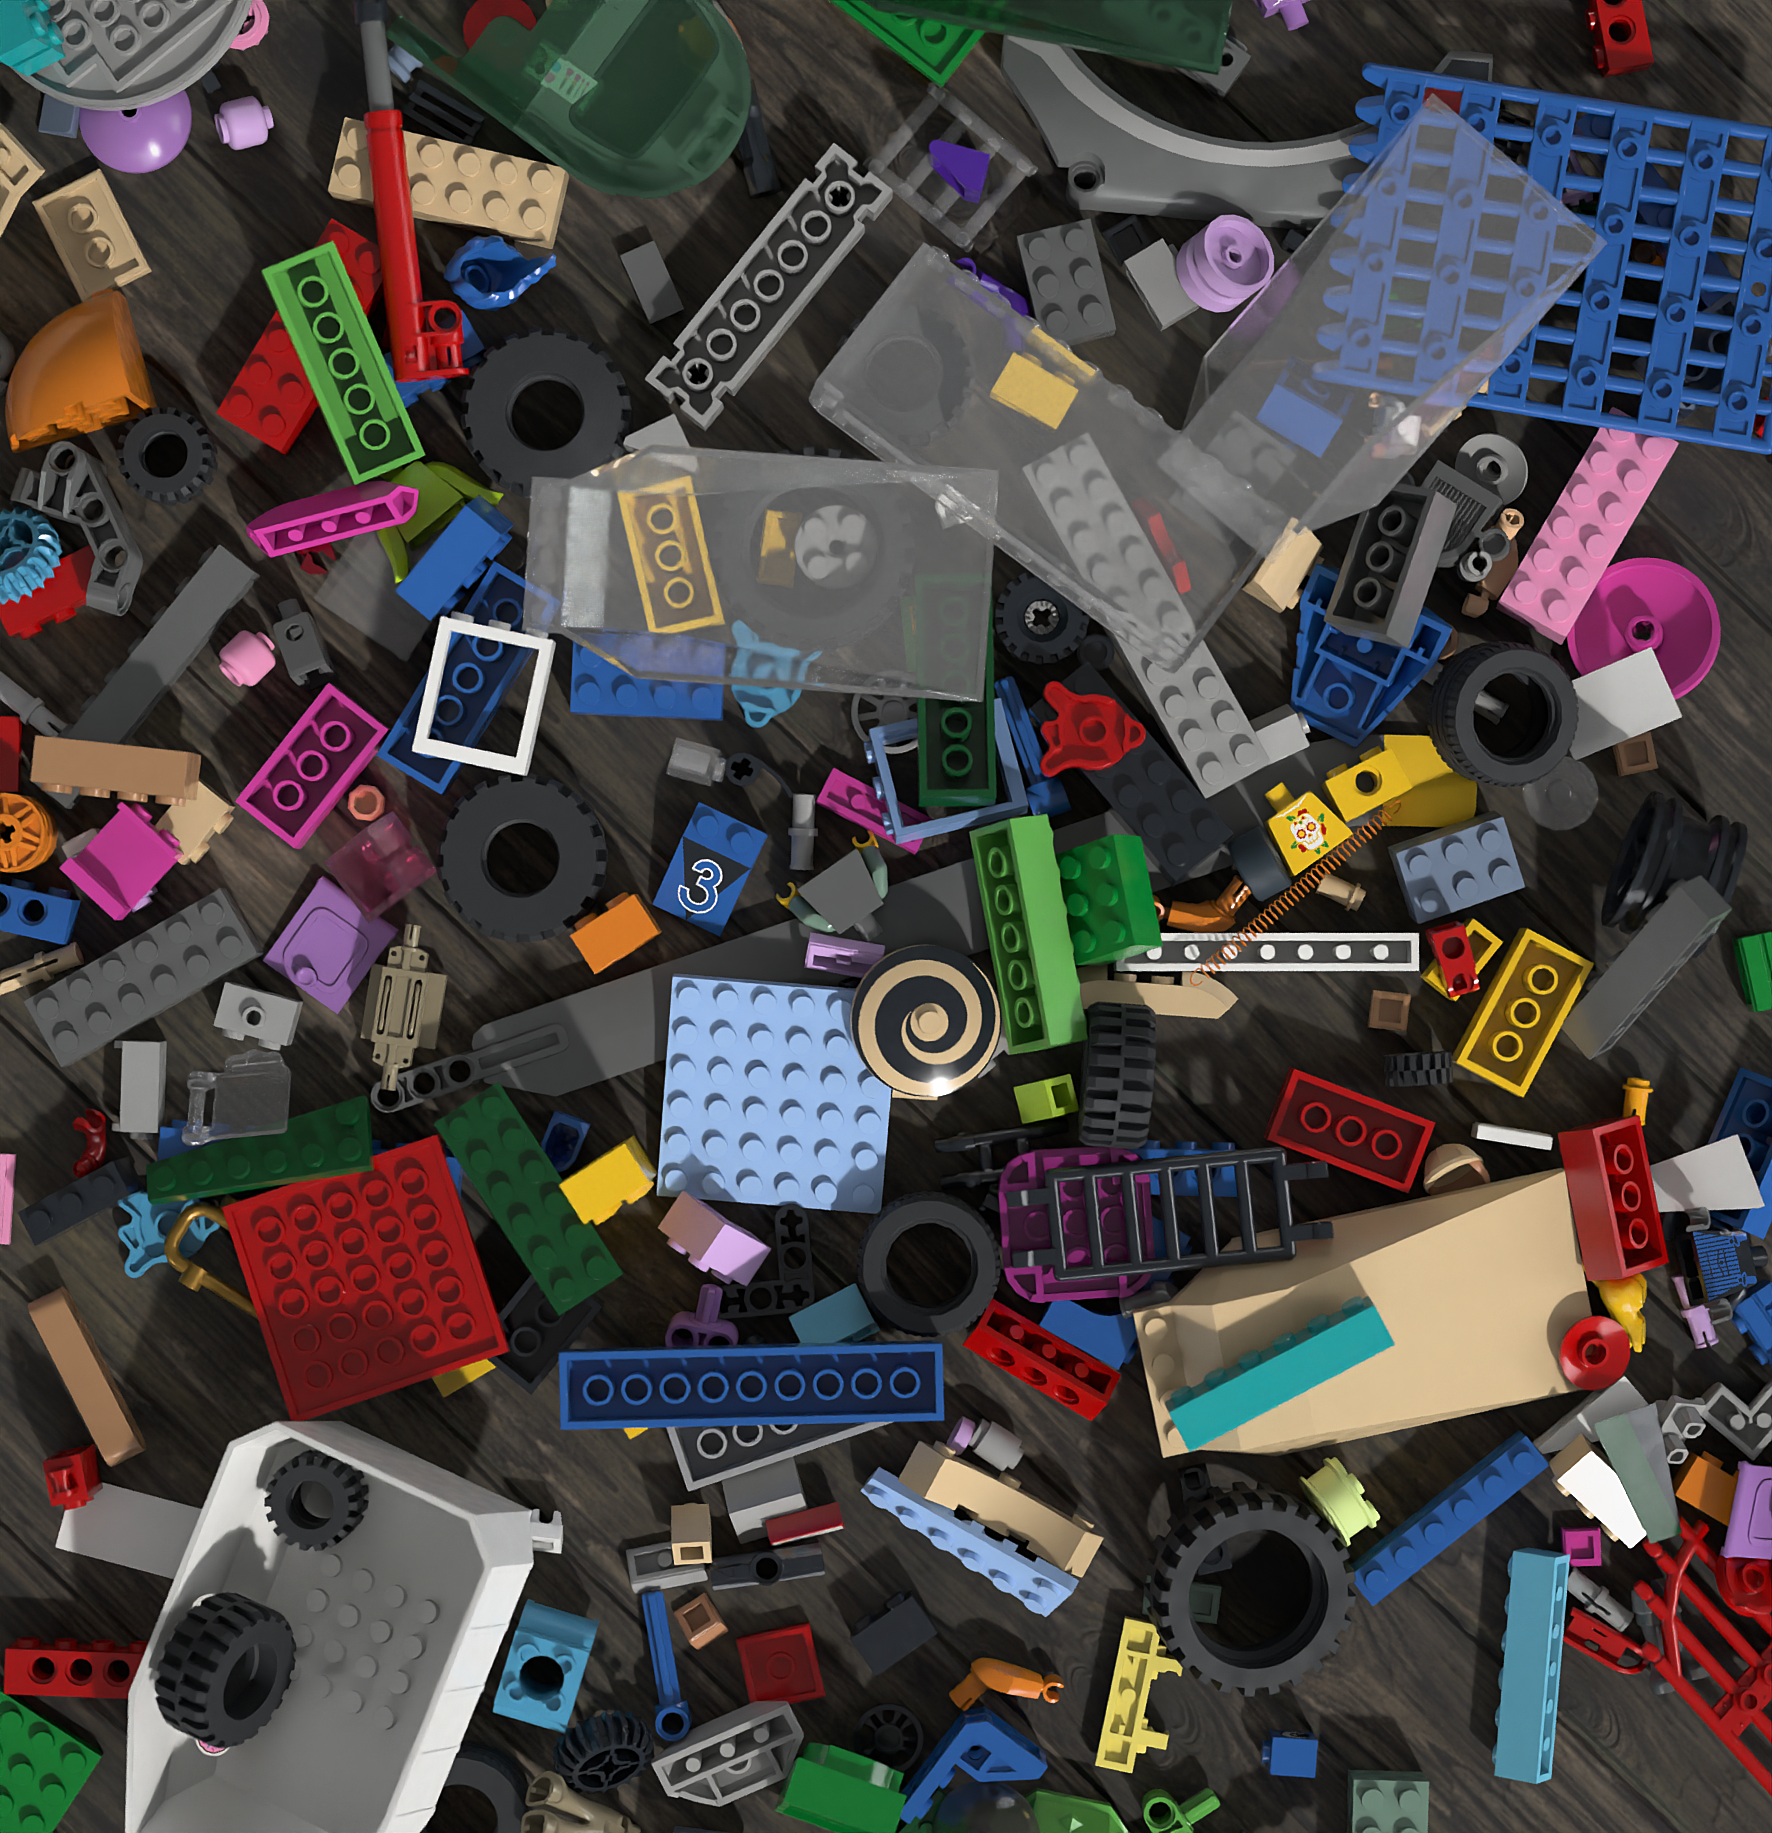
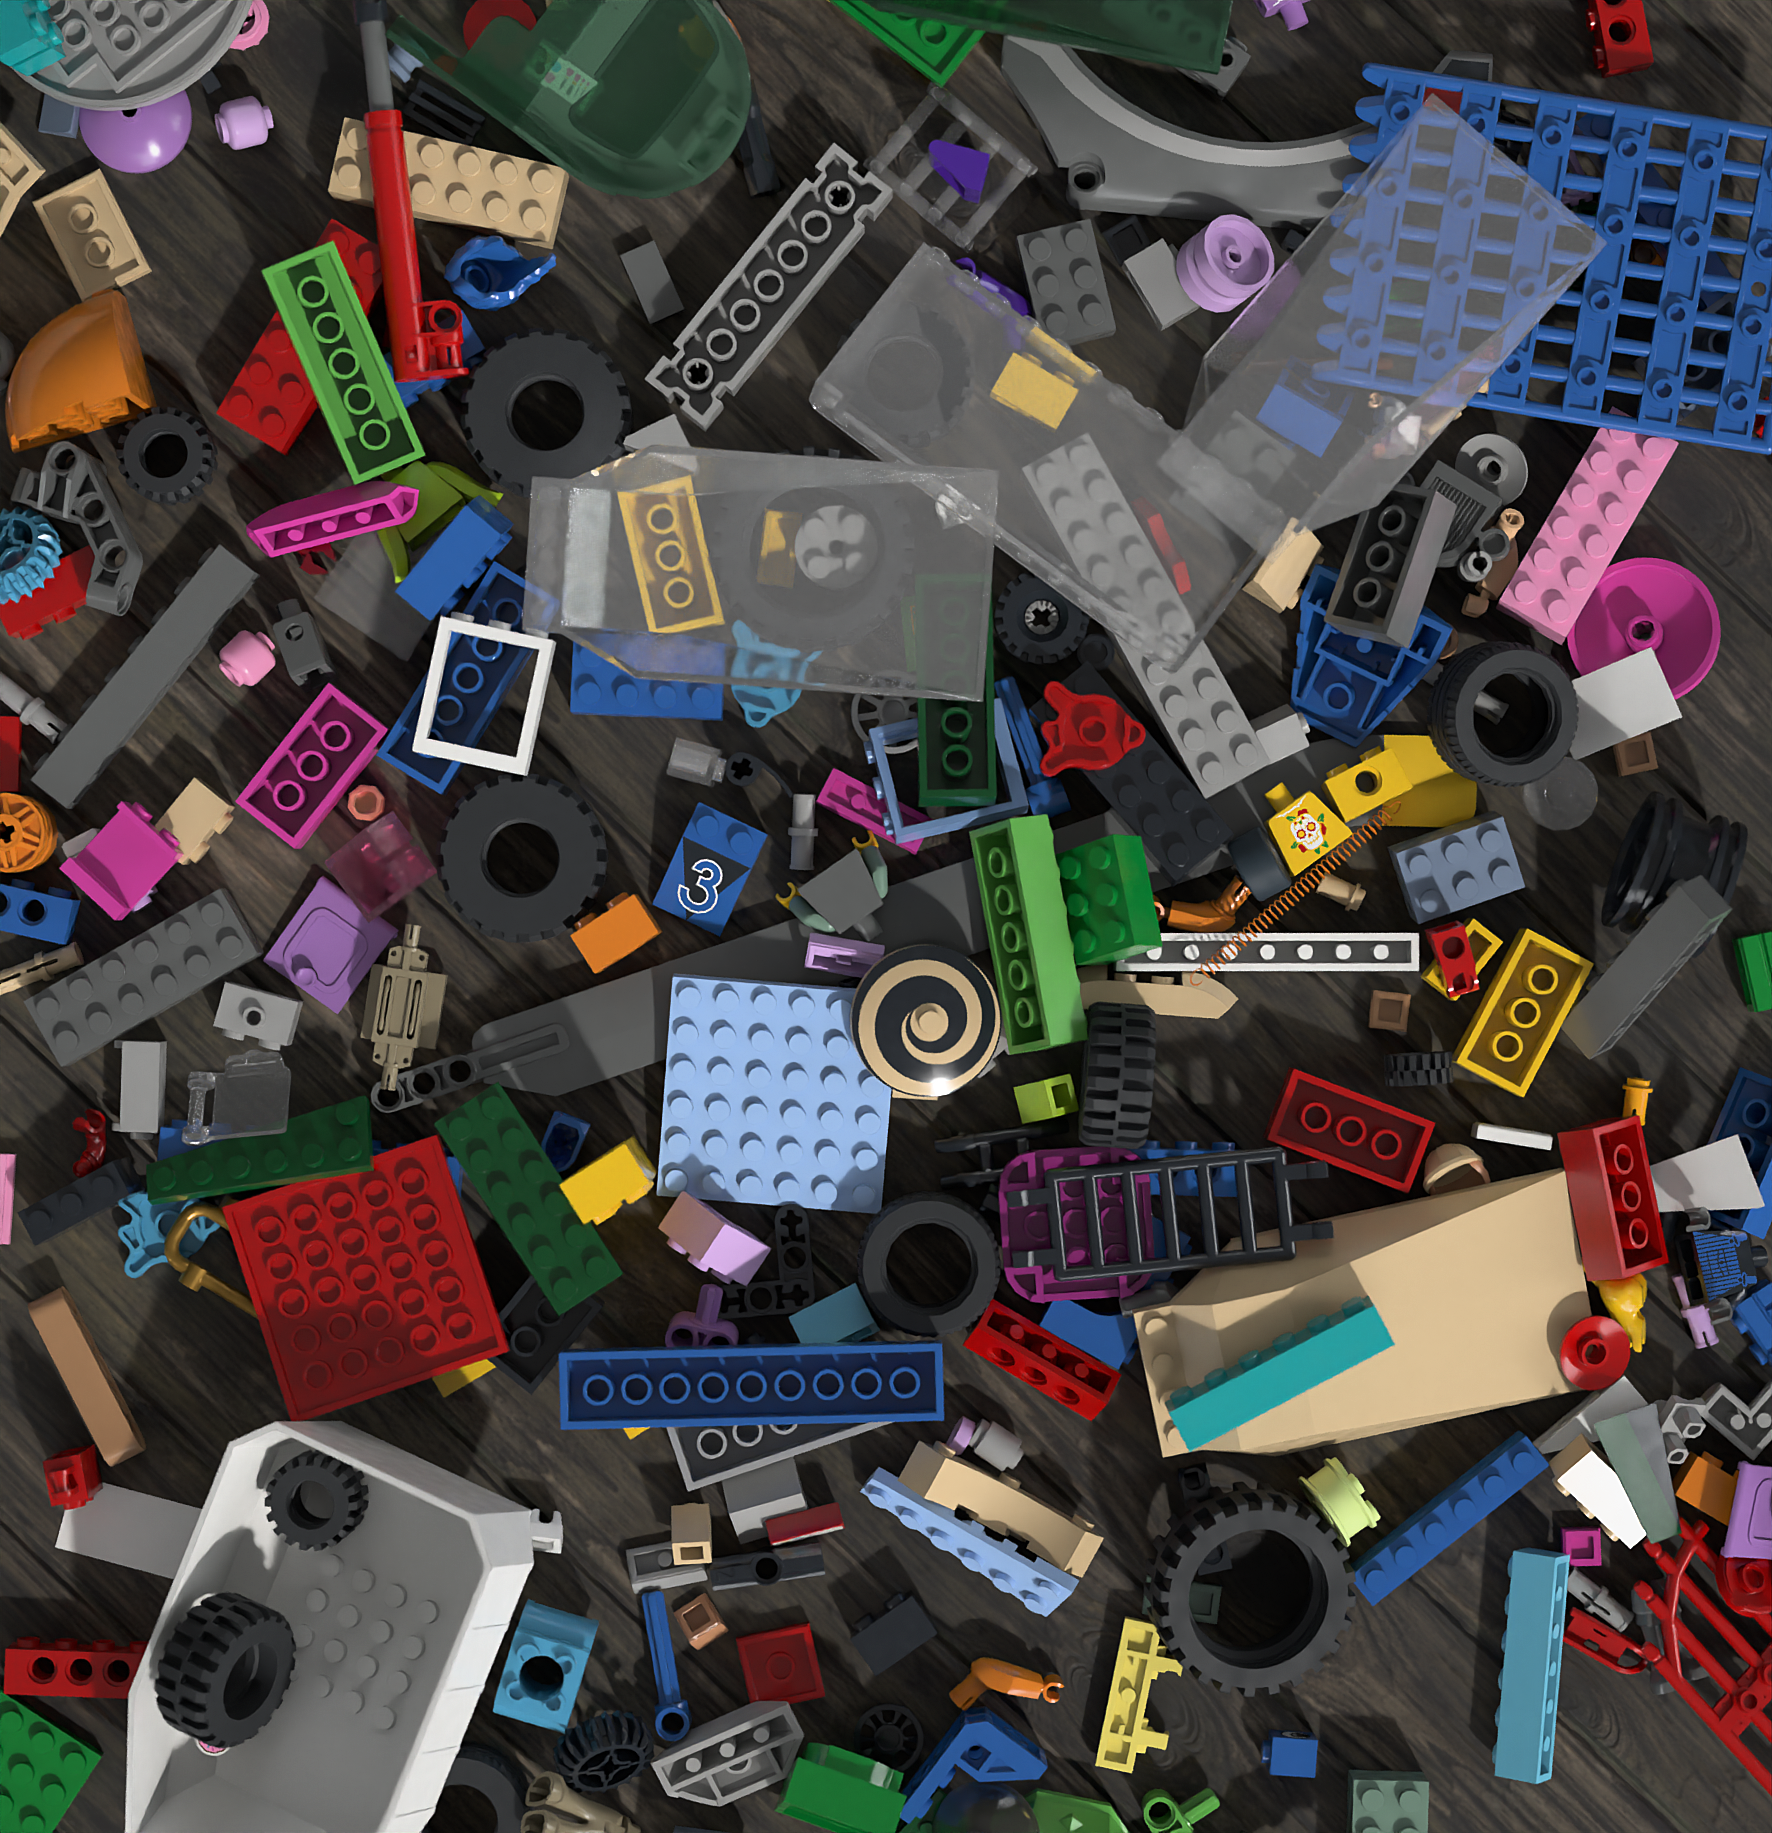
(115, 767): medium nougat brick -> none

